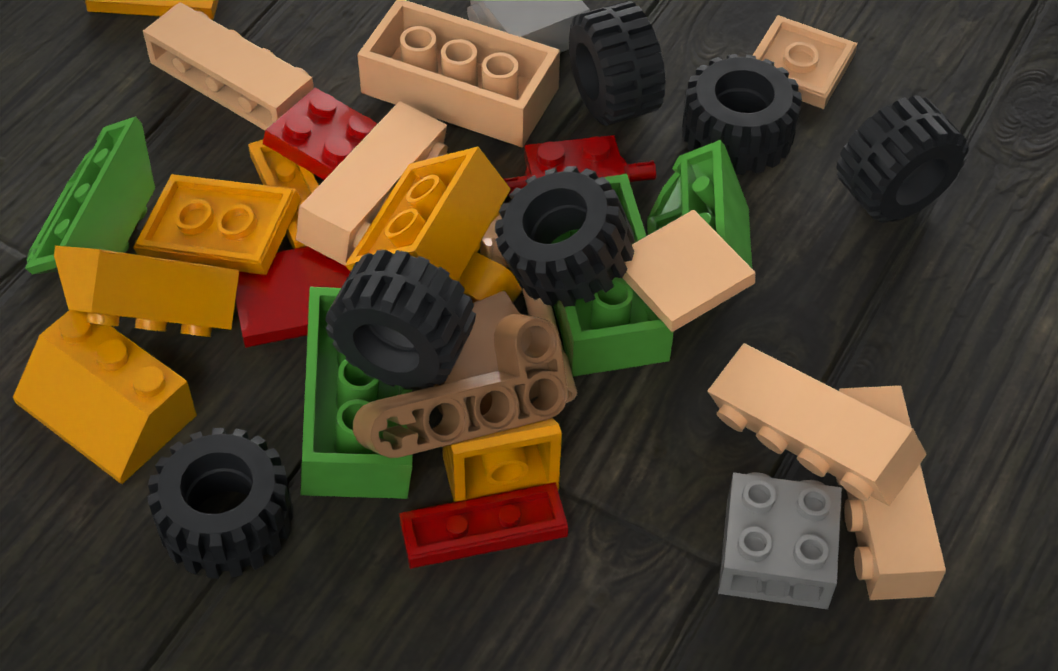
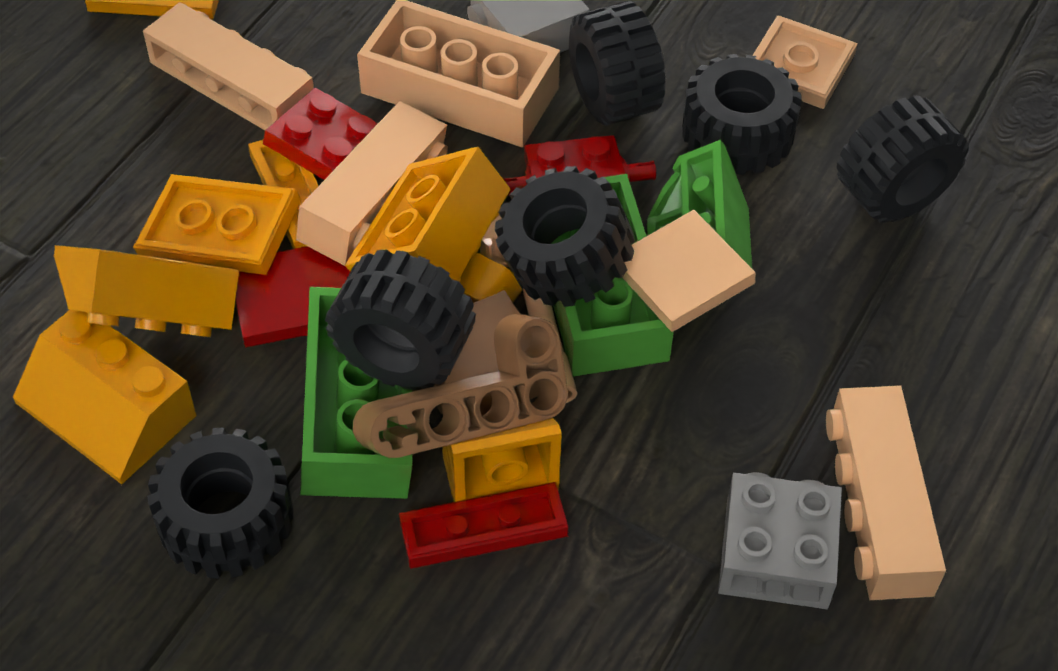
(100, 199): bright green wedge -> none
(818, 424): light nougat brick -> none

